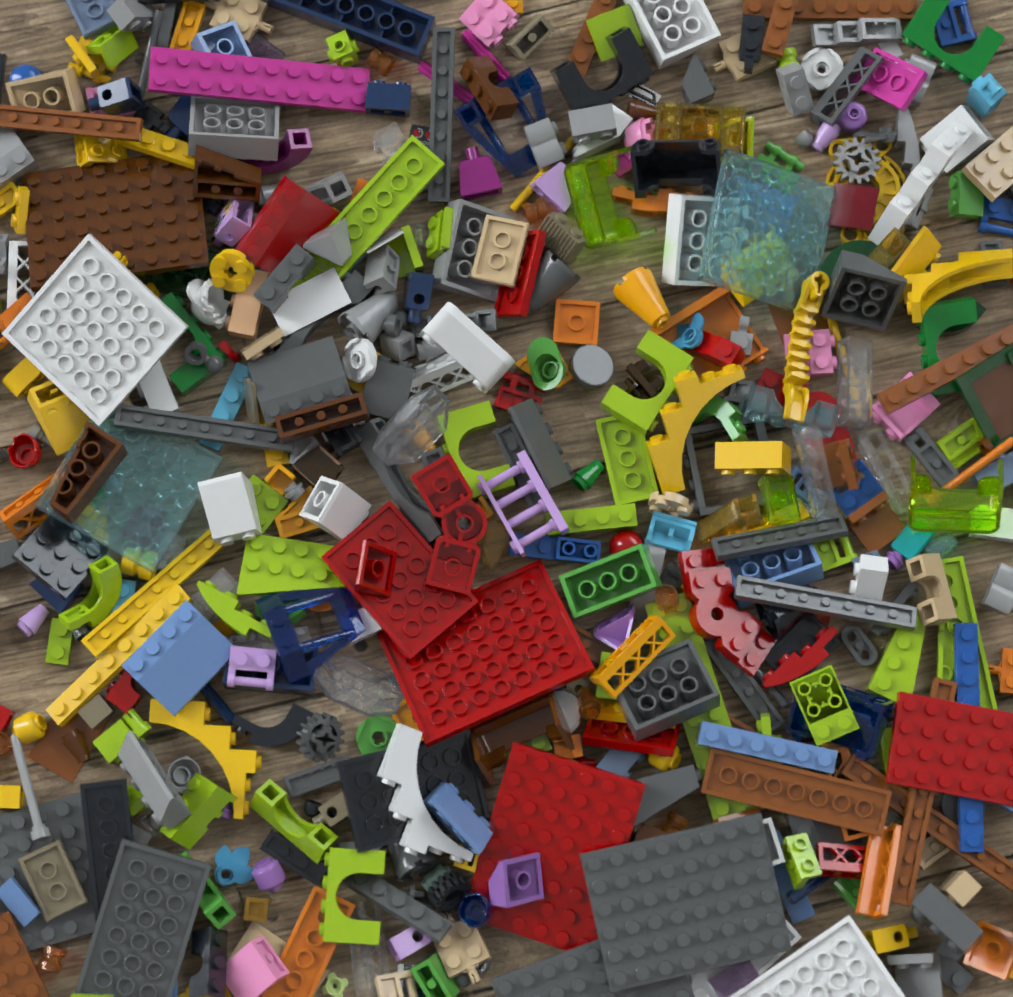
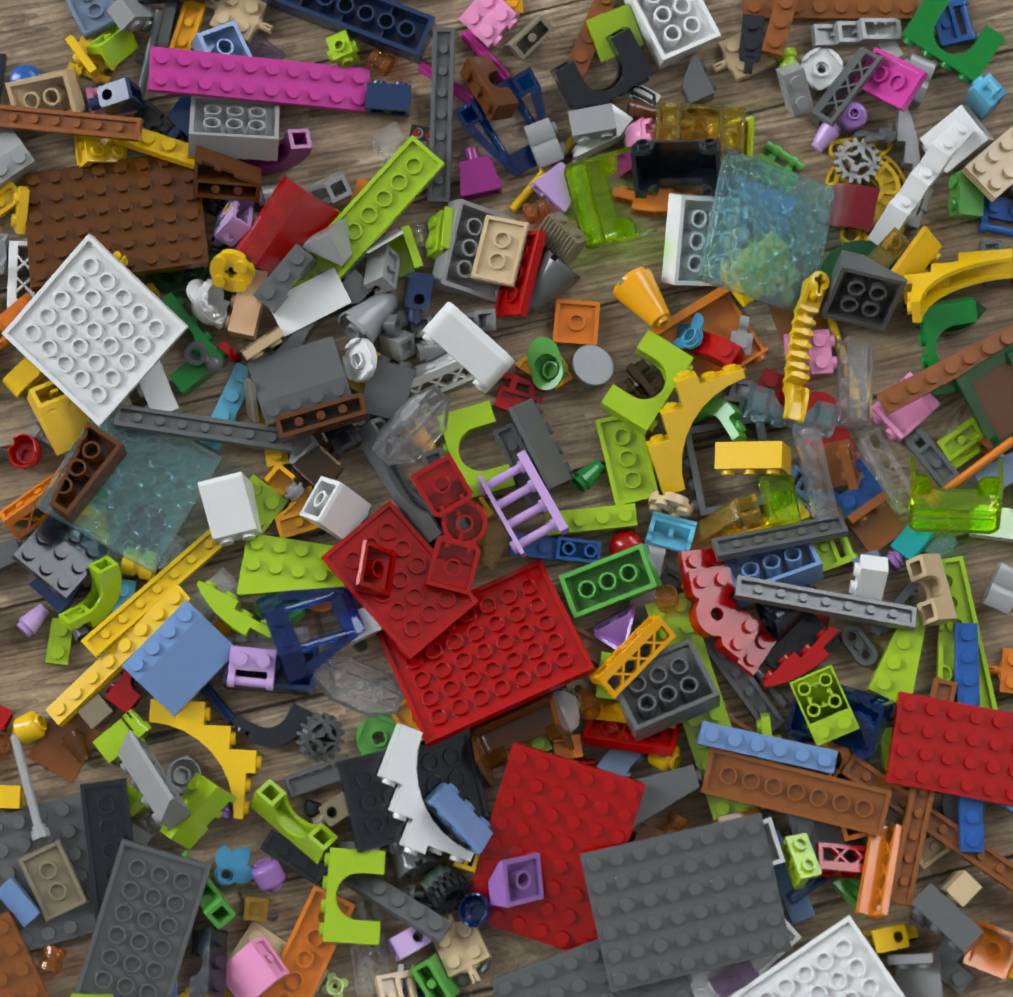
(804, 139): light grey hinge -> none

